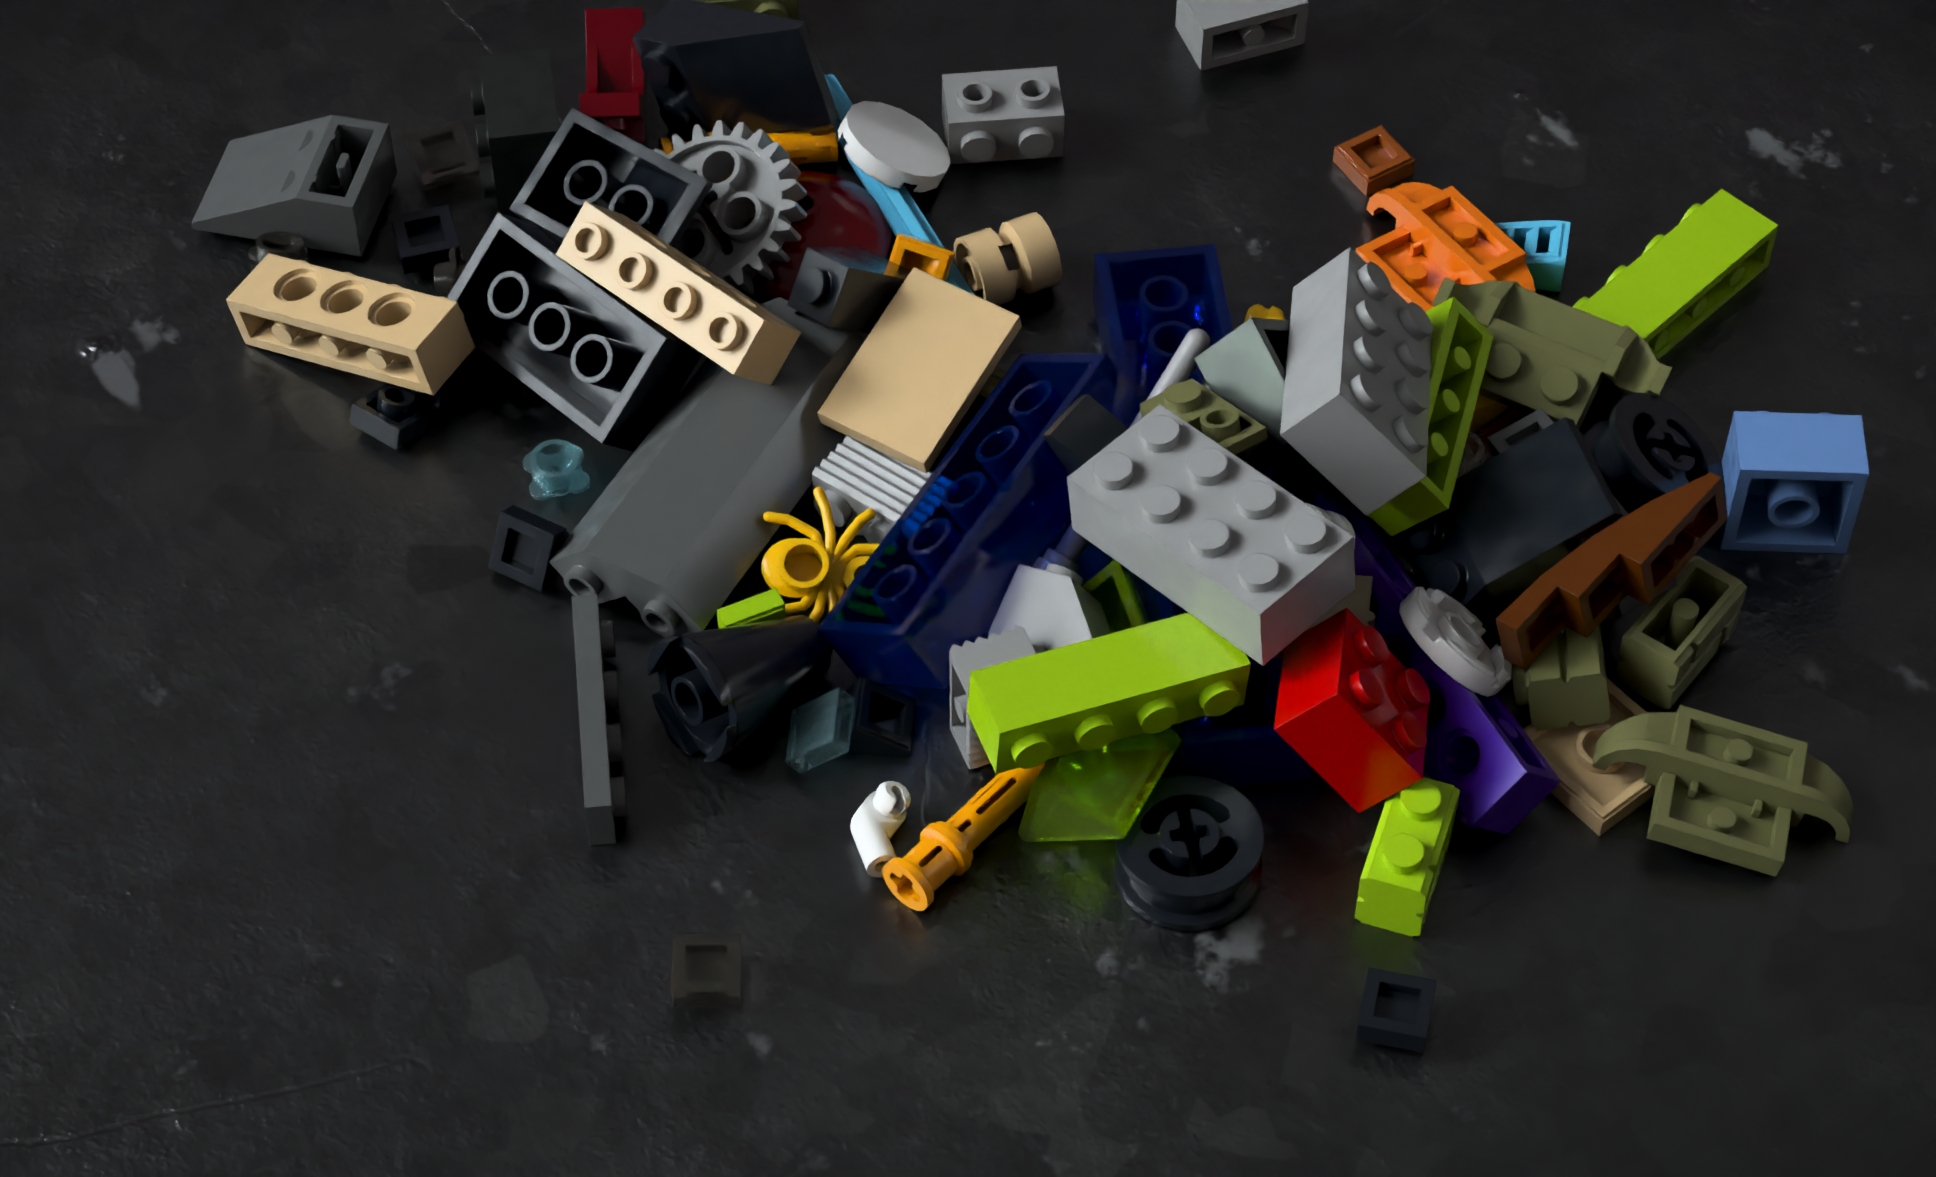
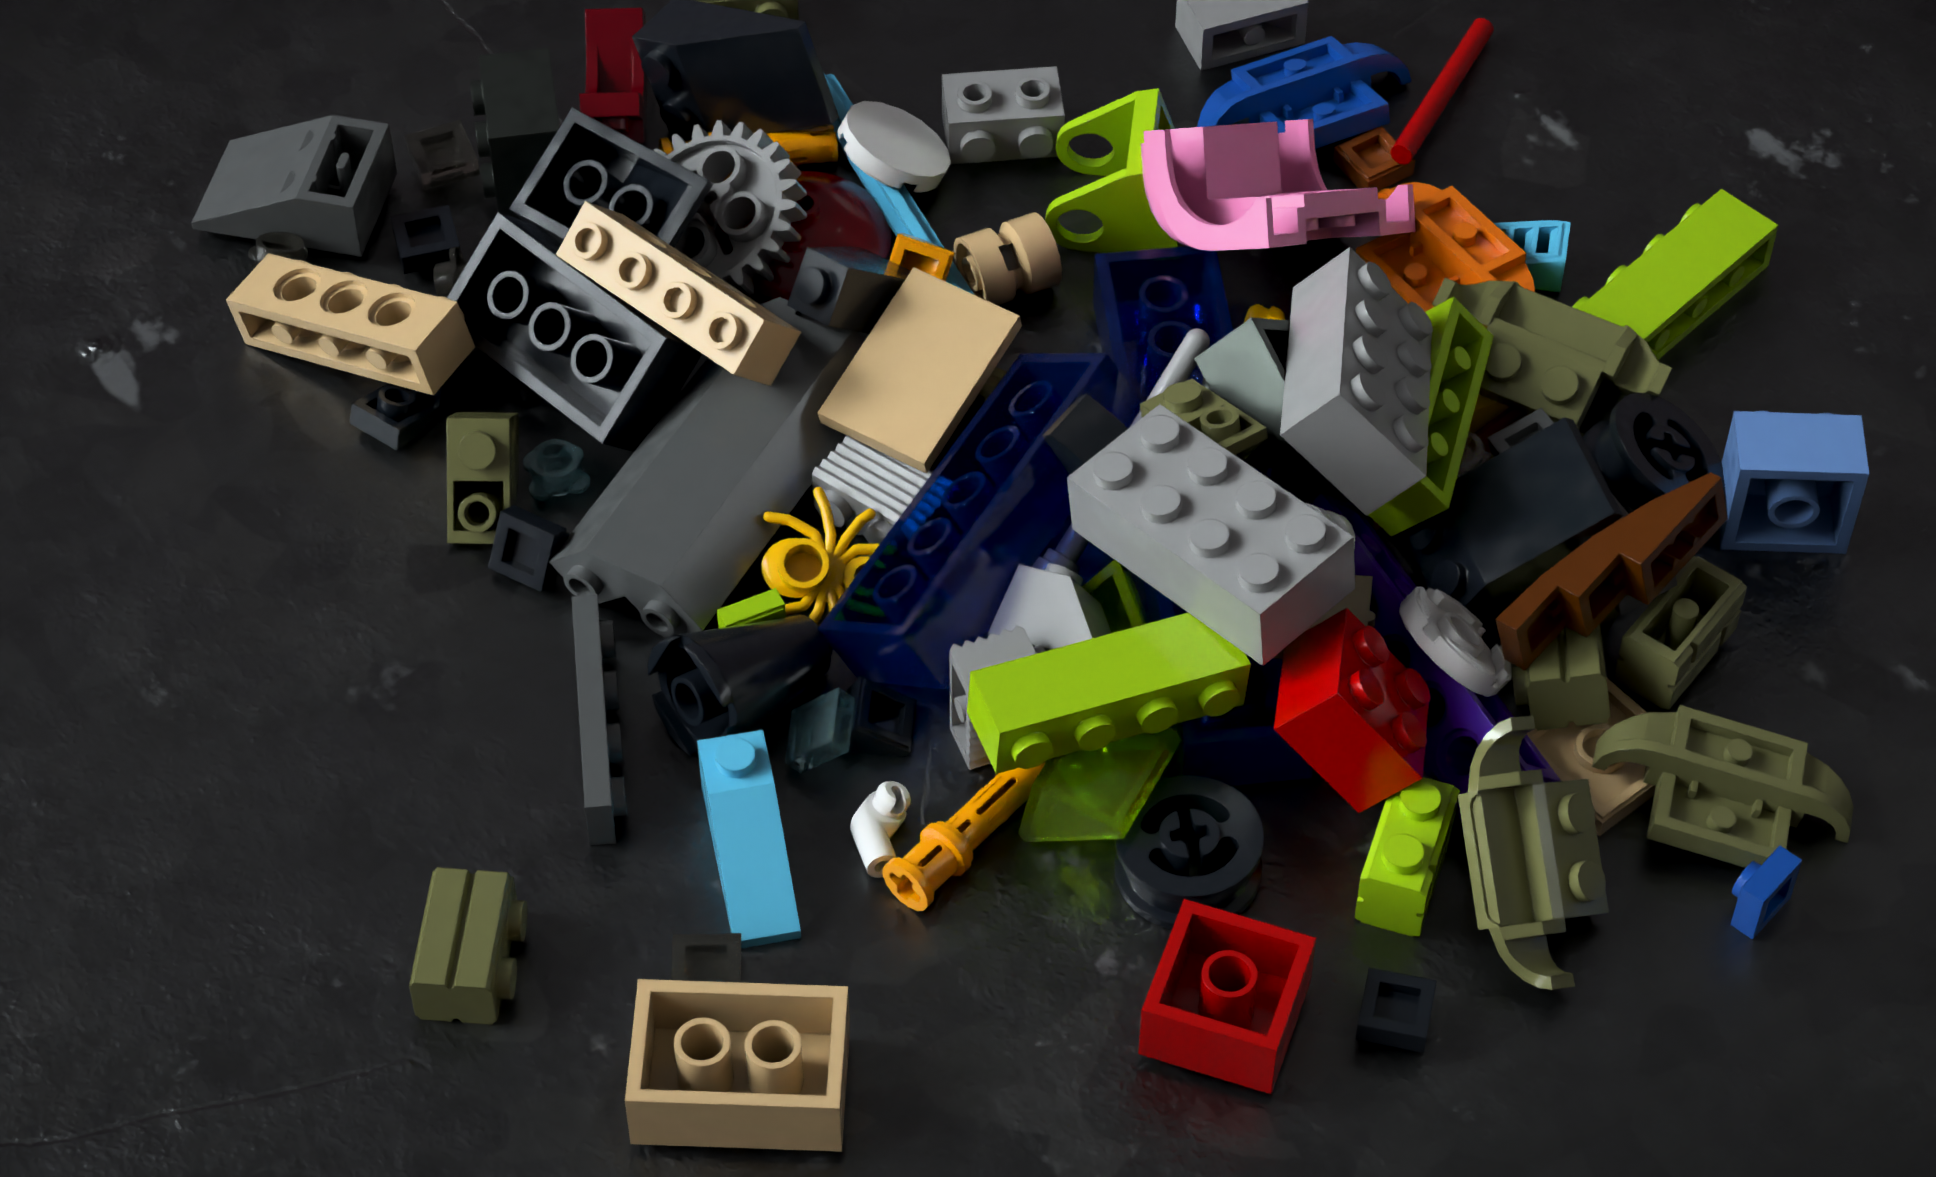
(466, 946): none -> olive brick
(480, 473): none -> olive slope
(738, 1065): none -> tan brick
(748, 838): none -> medium azure slope
(1120, 196): none -> lime hose
(1226, 996): none -> red brick
(1257, 189): none -> bright pink piece
(1309, 82): none -> blue plate
(1441, 91): none -> red bar
(1528, 854): none -> olive plate
(1764, 890): none -> blue plate

